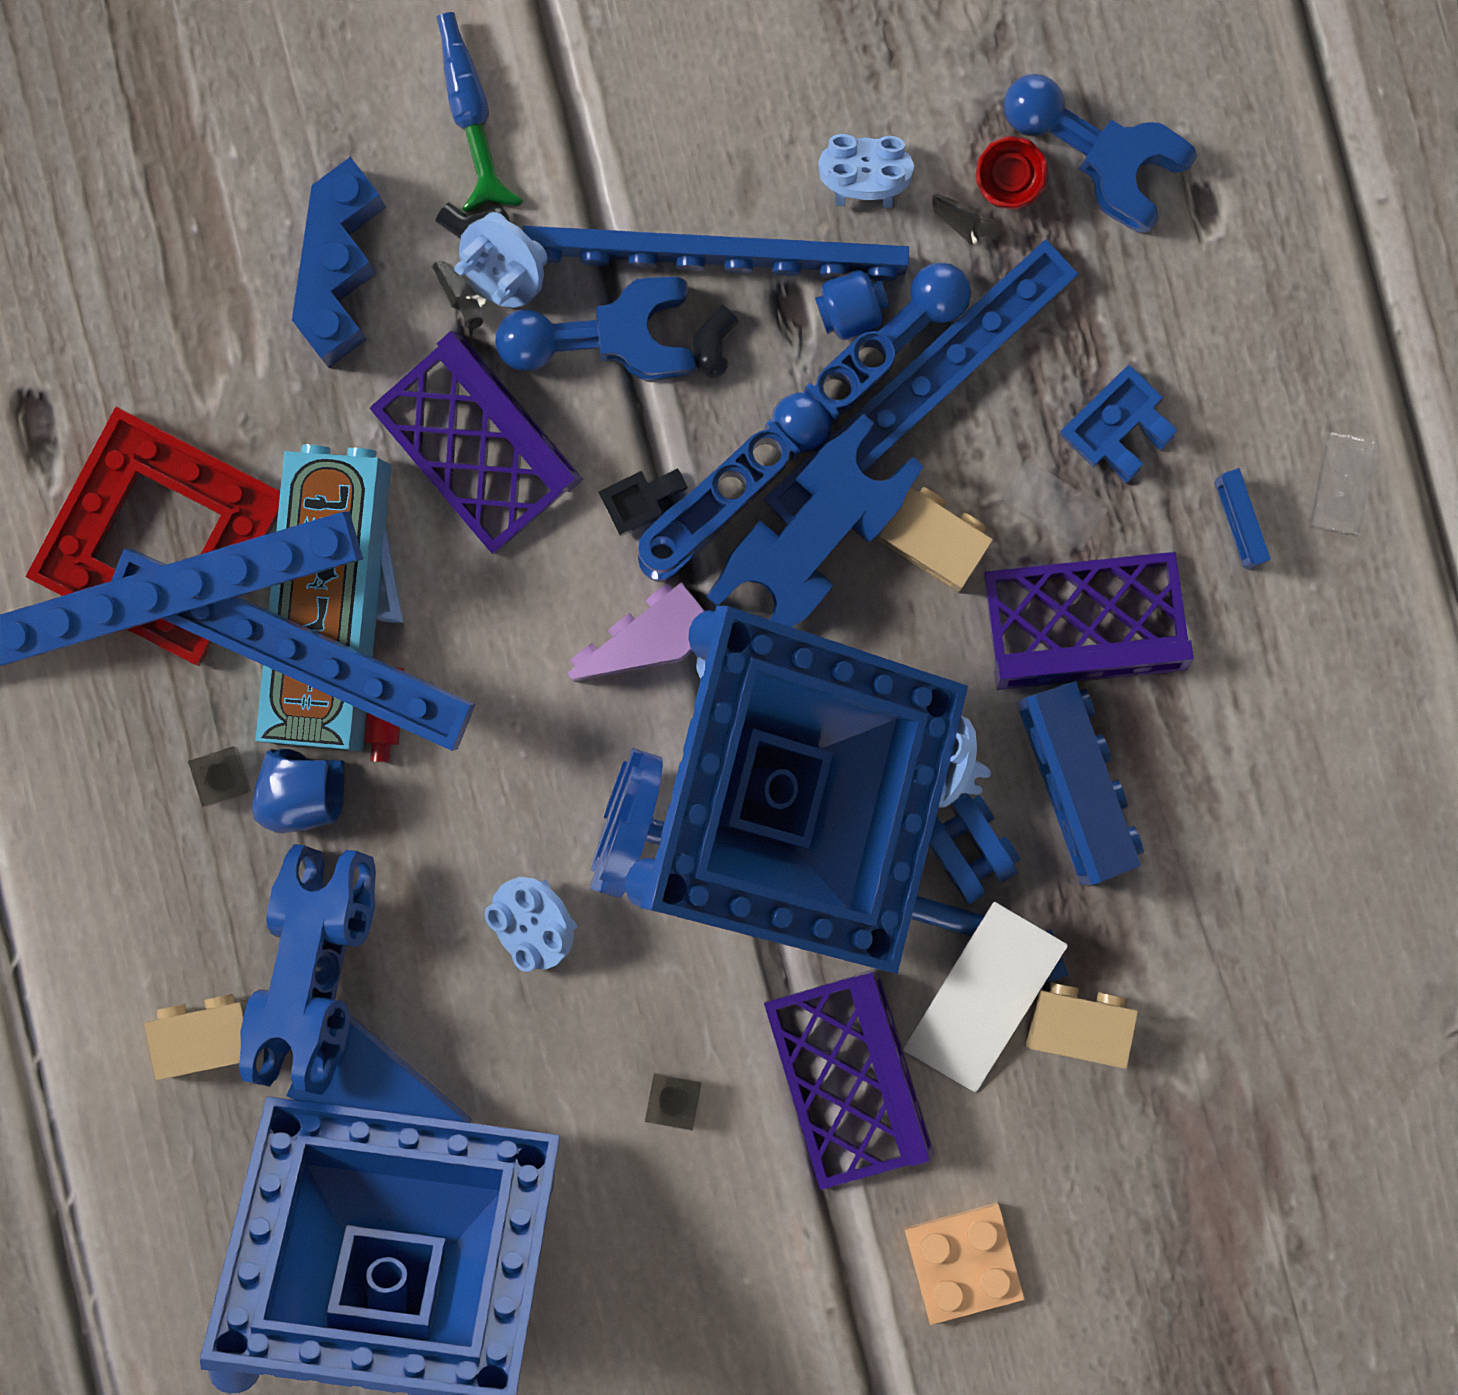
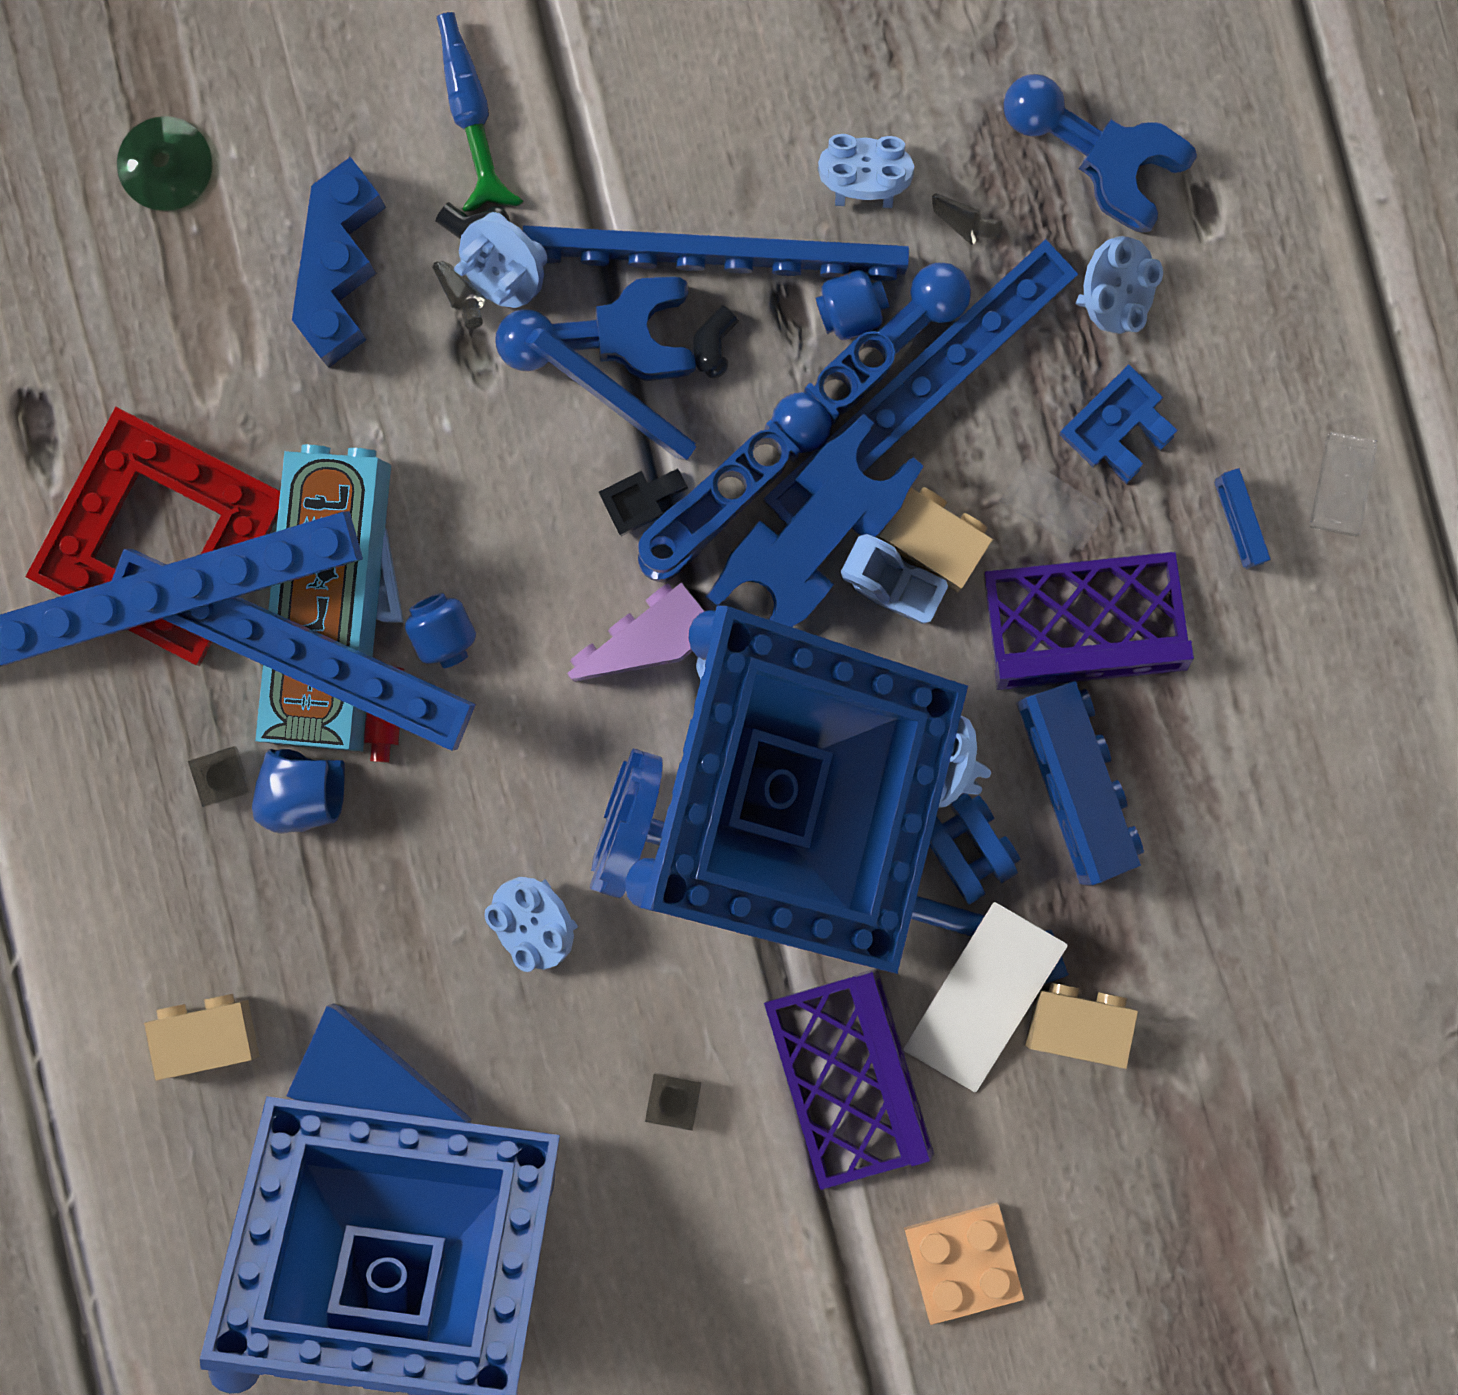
(180, 179): none -> clear green dish
(301, 1003): blue piece -> none
(440, 630): none -> blue head
(504, 412): dark purple fence -> none
(611, 393): none -> blue tile
(891, 582): none -> light blue animal
(1012, 173): red hair -> none
(1120, 285): none -> light blue plate

